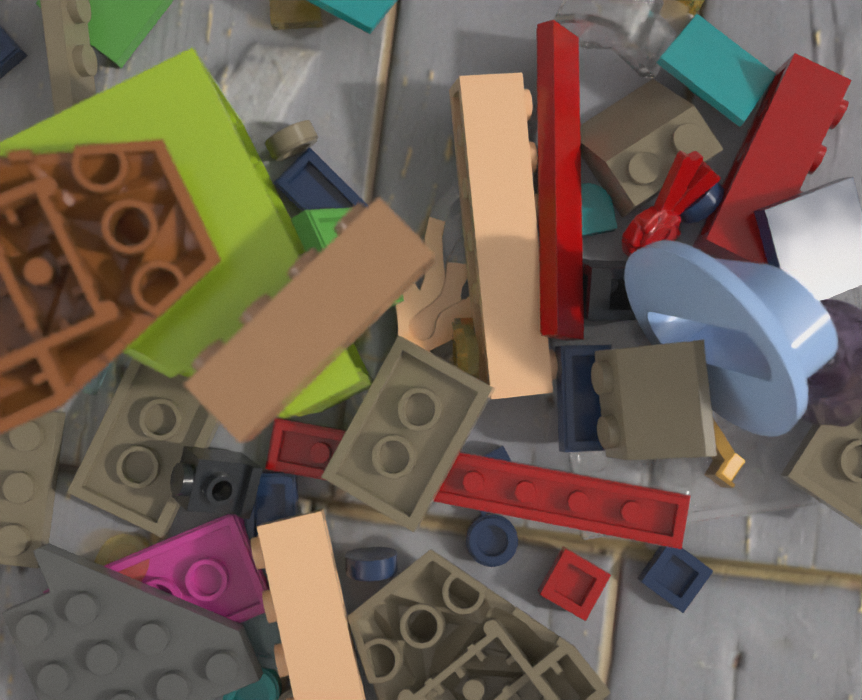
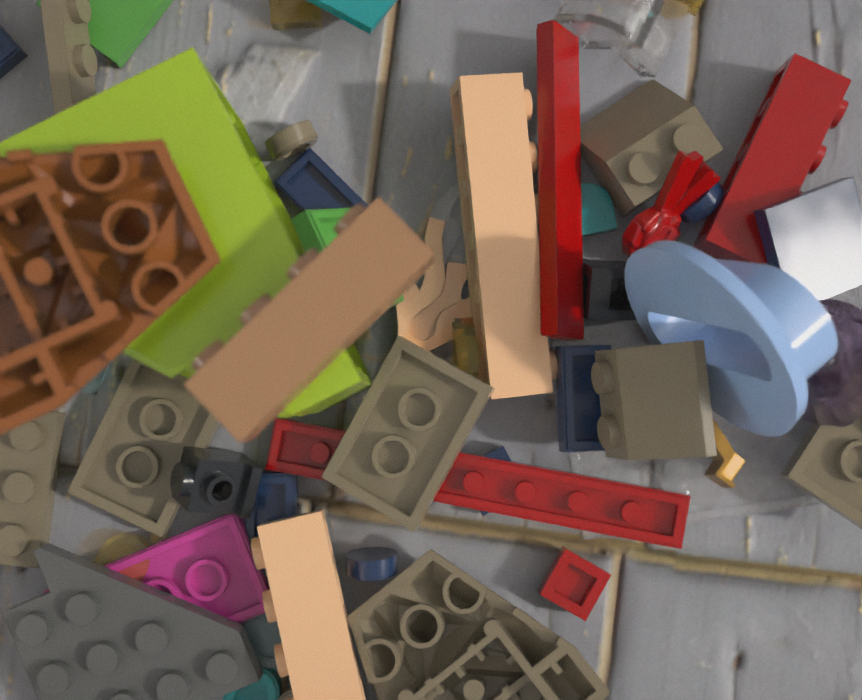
(491, 539): dark blue tile -> none
(675, 576): dark blue tile -> none
(717, 69): teal piece -> none

